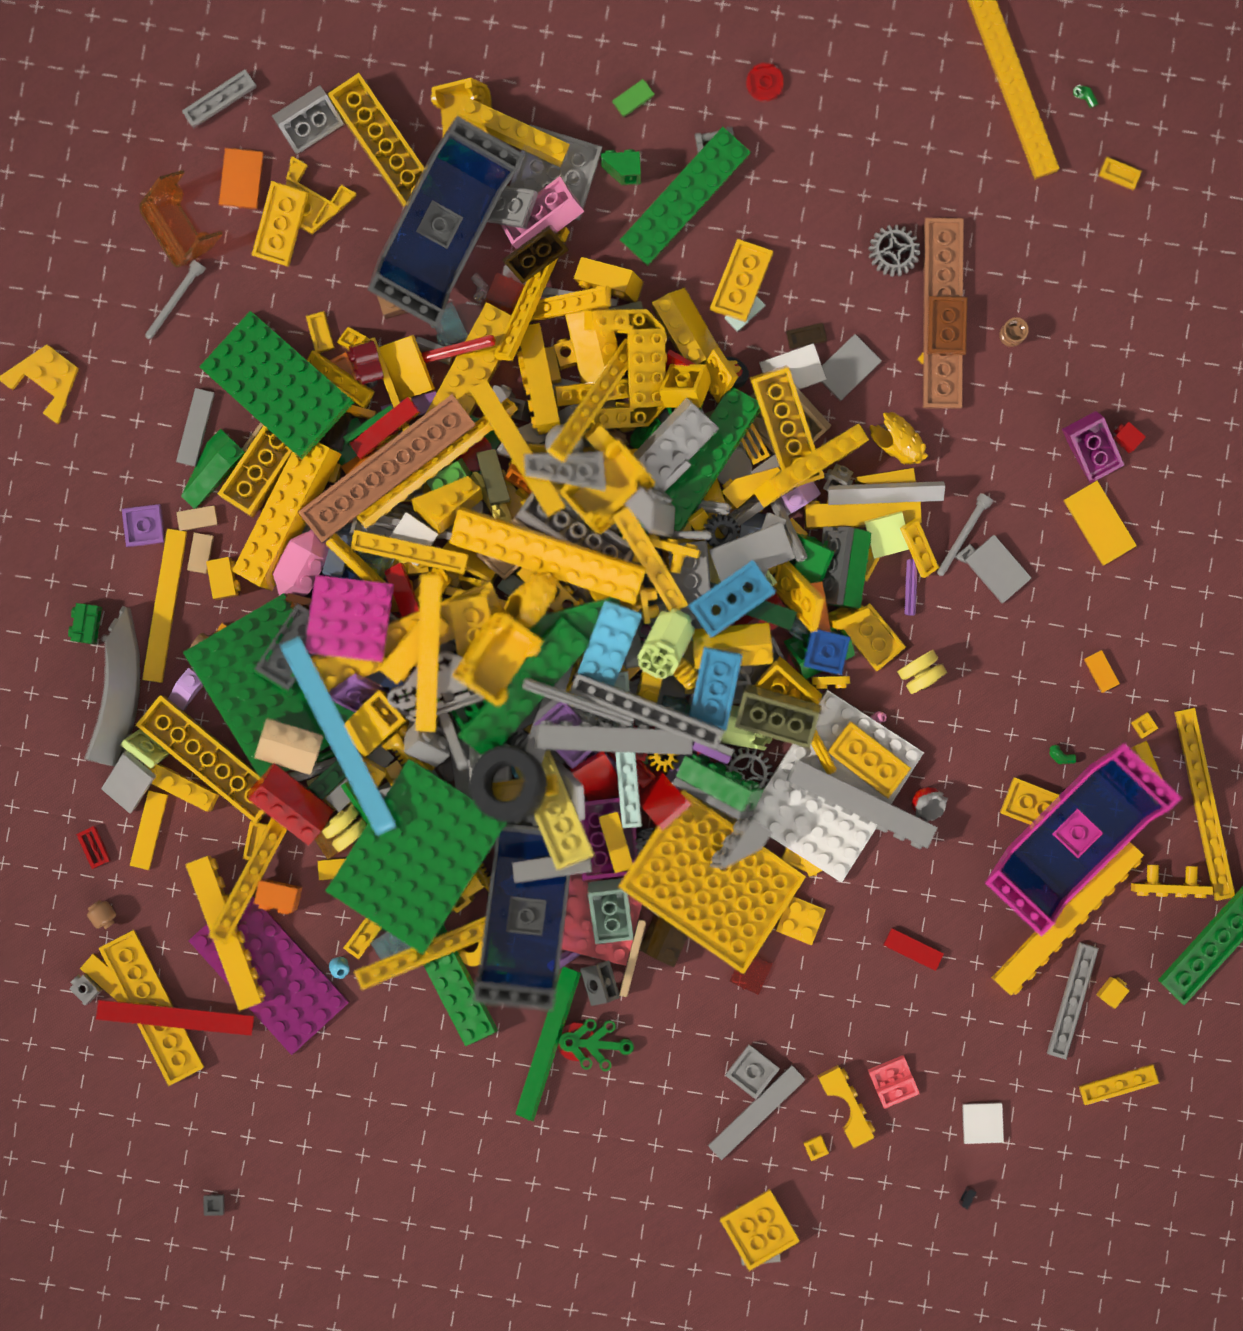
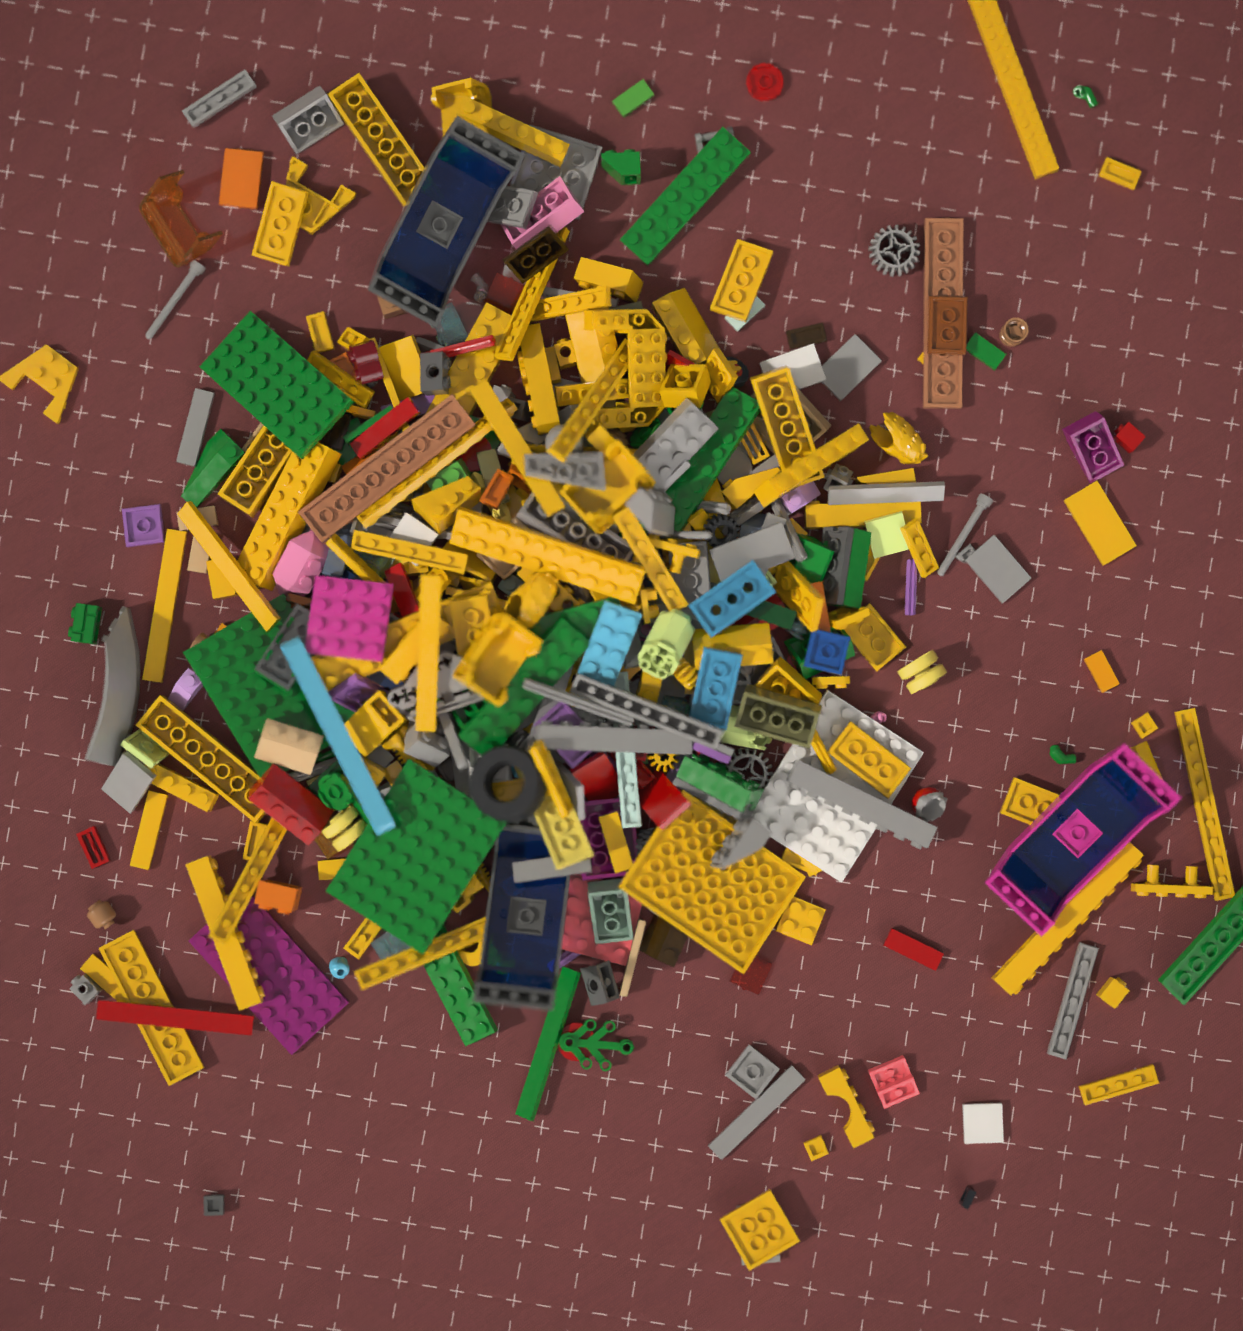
(229, 566): none -> yellow tile
(335, 791): none -> green tile
(428, 365): none -> dark grey brick
(497, 489): none -> orange tile
(551, 778): none -> yellow tile
(985, 351): none -> green tile

